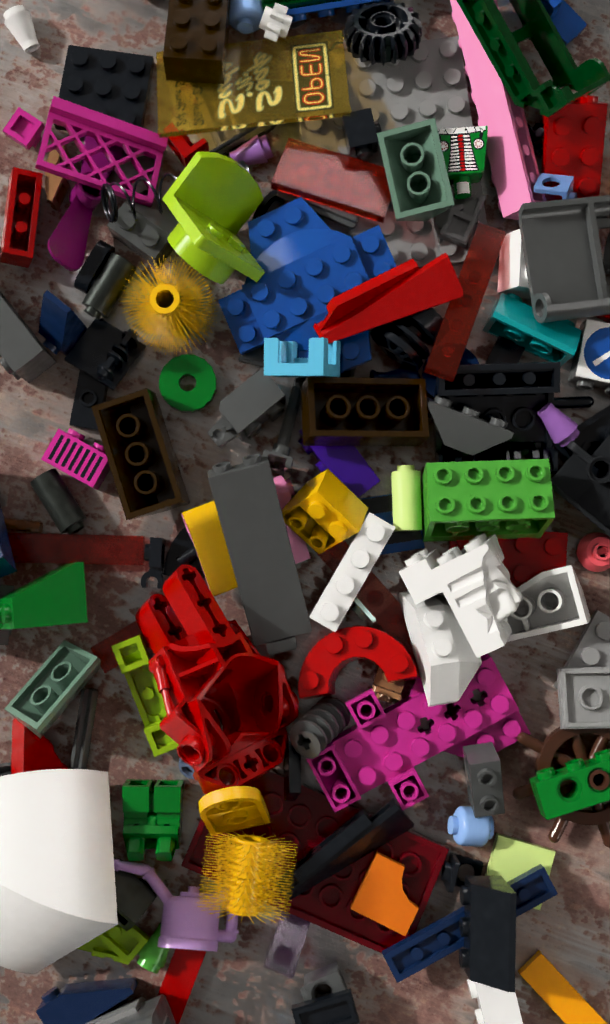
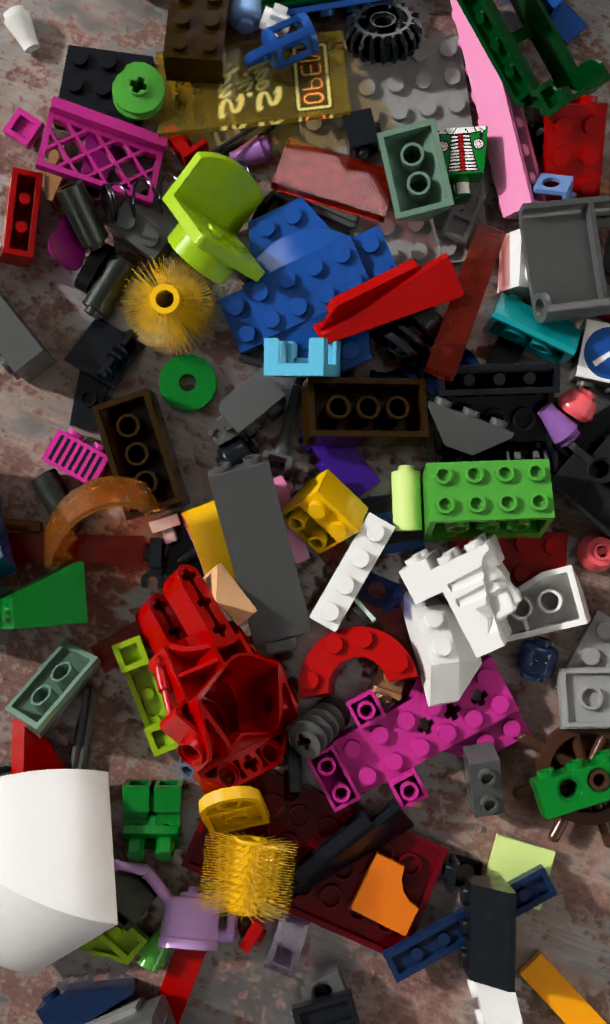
(59, 325): dark blue slope -> none
(82, 215): none -> pearl dark grey brick
(86, 500): none -> clear orange windscreen
(138, 91): none -> bright green piece
(166, 525): none -> tile
(229, 594): none -> light nougat slope
(236, 450): none -> black head
(252, 934): none -> red plate
(274, 48): none -> blue piece
(392, 597): none -> clear blue bracket
(468, 829): light blue head -> none
(537, 659): none -> dark blue head
(578, 404): none -> coral cone

